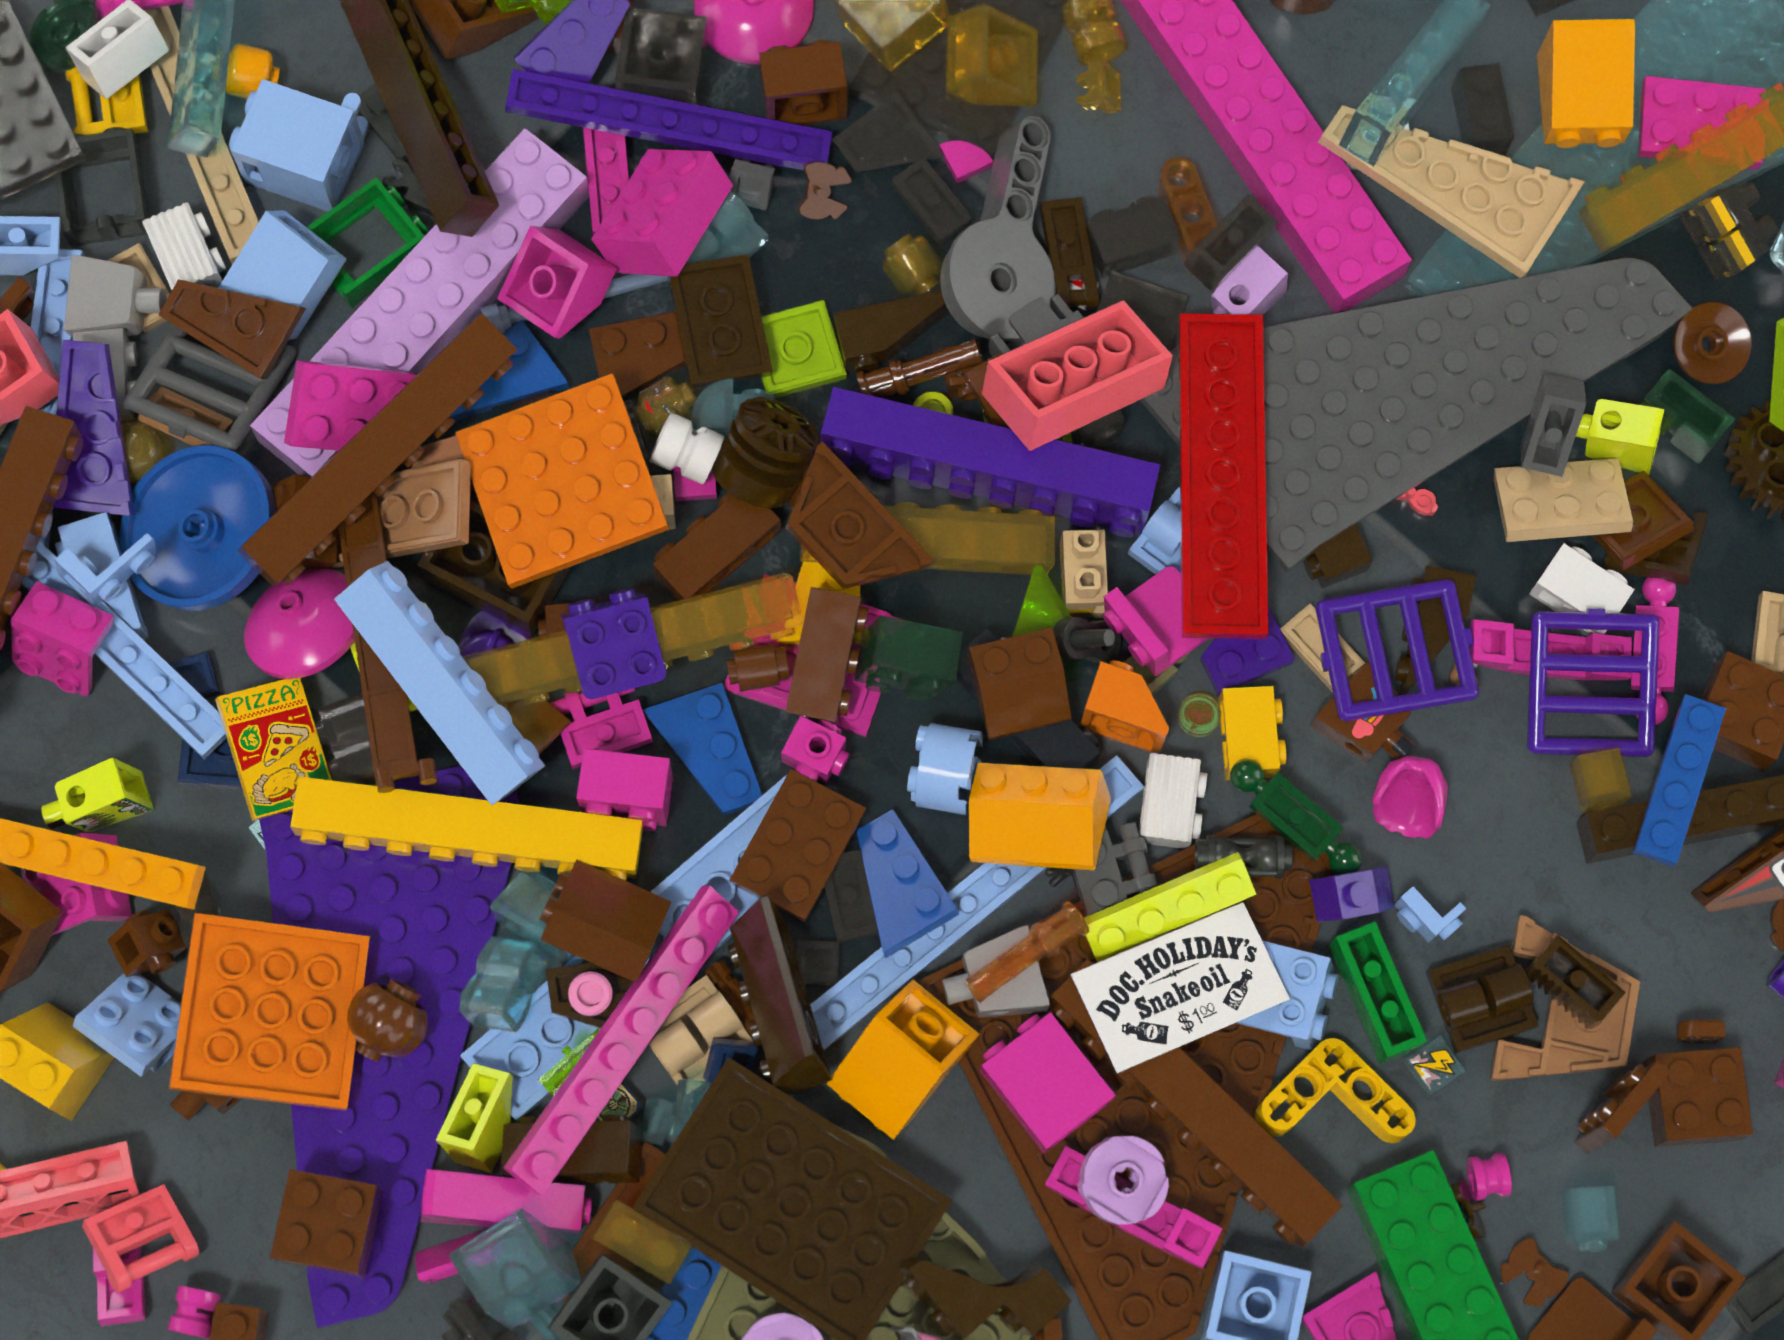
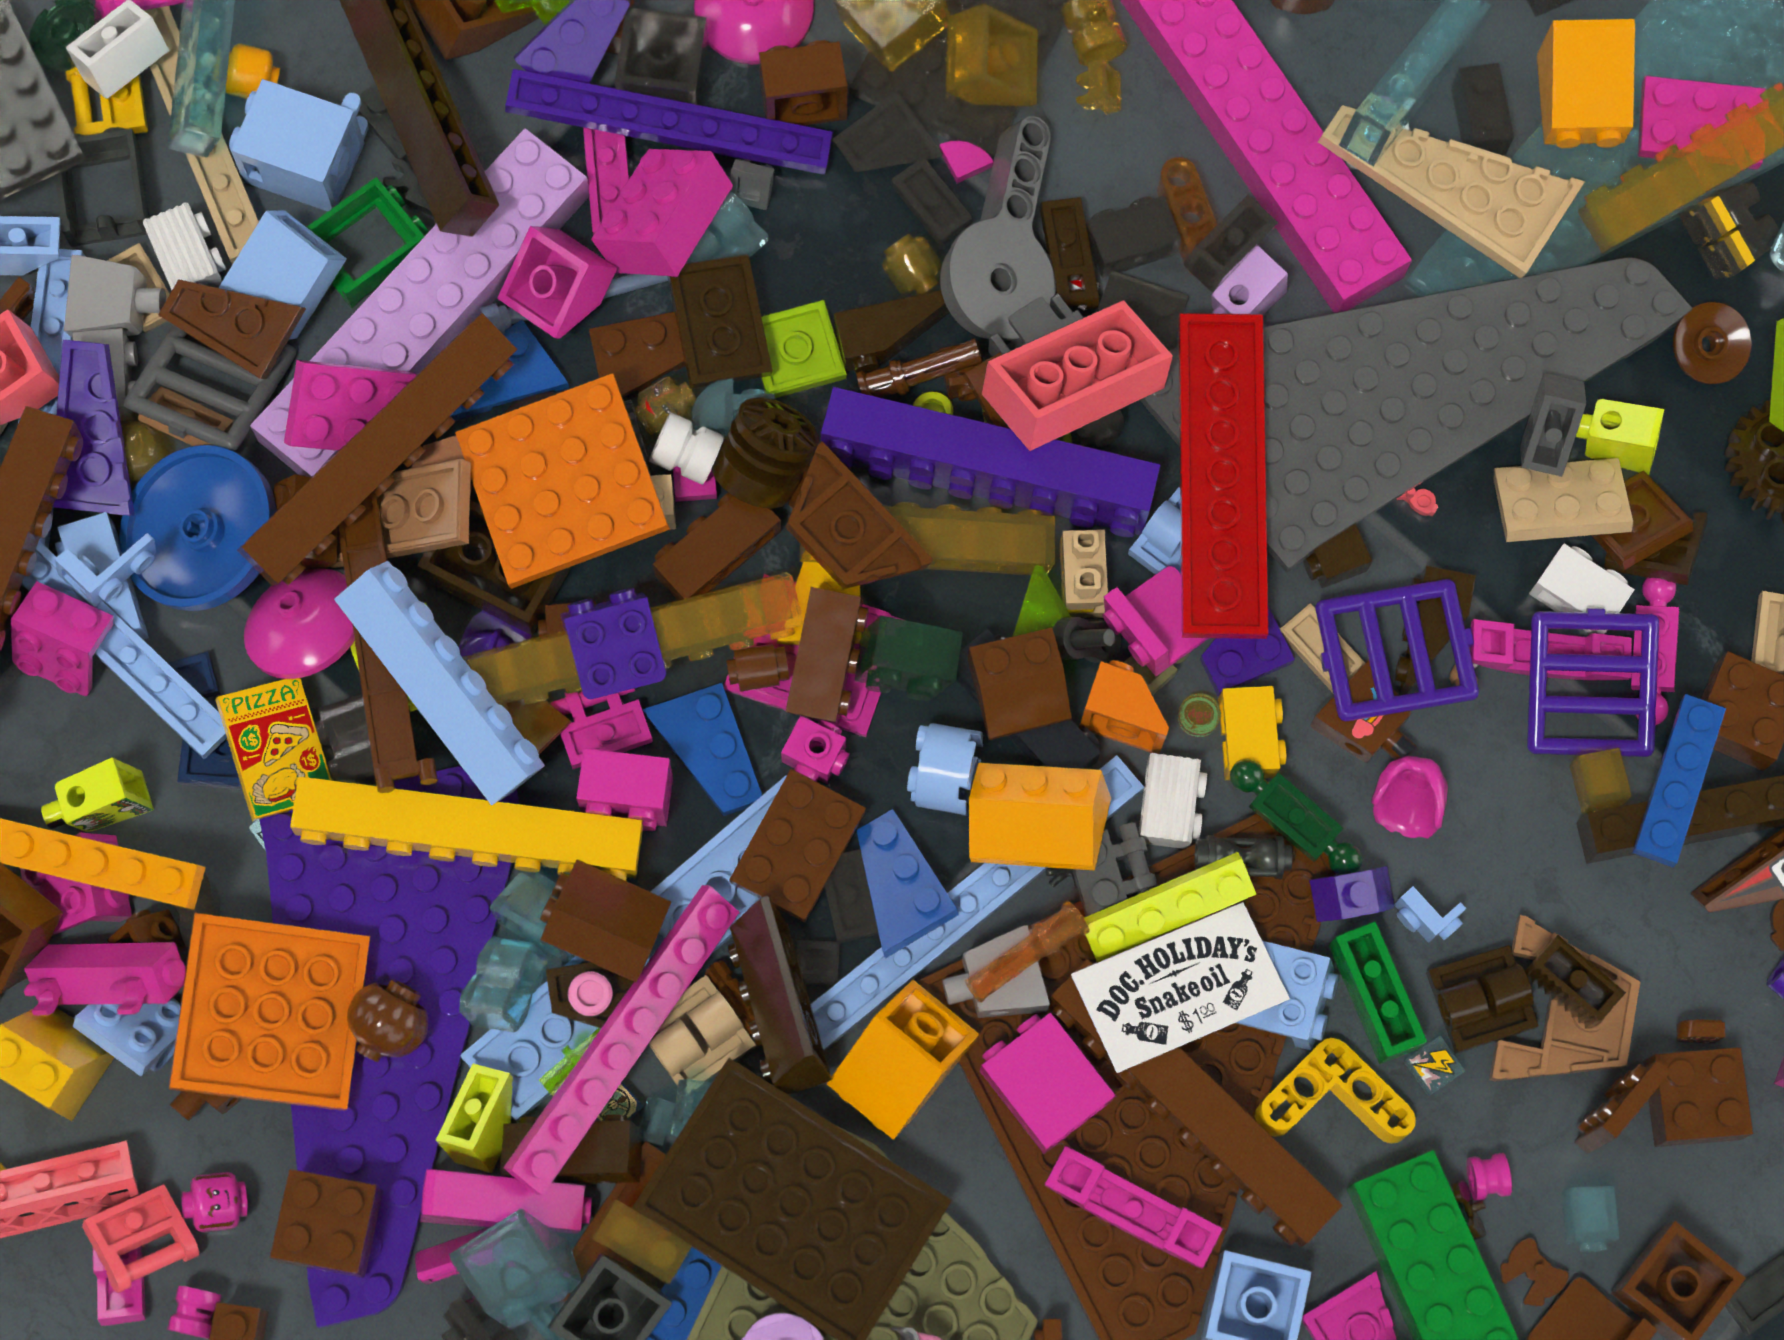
(105, 975): none -> dark pink brick
(215, 1201): none -> dark pink head
(739, 1051): dark blue tile -> none
(820, 177): reddish brown piece -> none
(965, 1303): dark brown arch -> none
(1147, 1173): lavender plate -> none
(1688, 415): clear green piece -> none

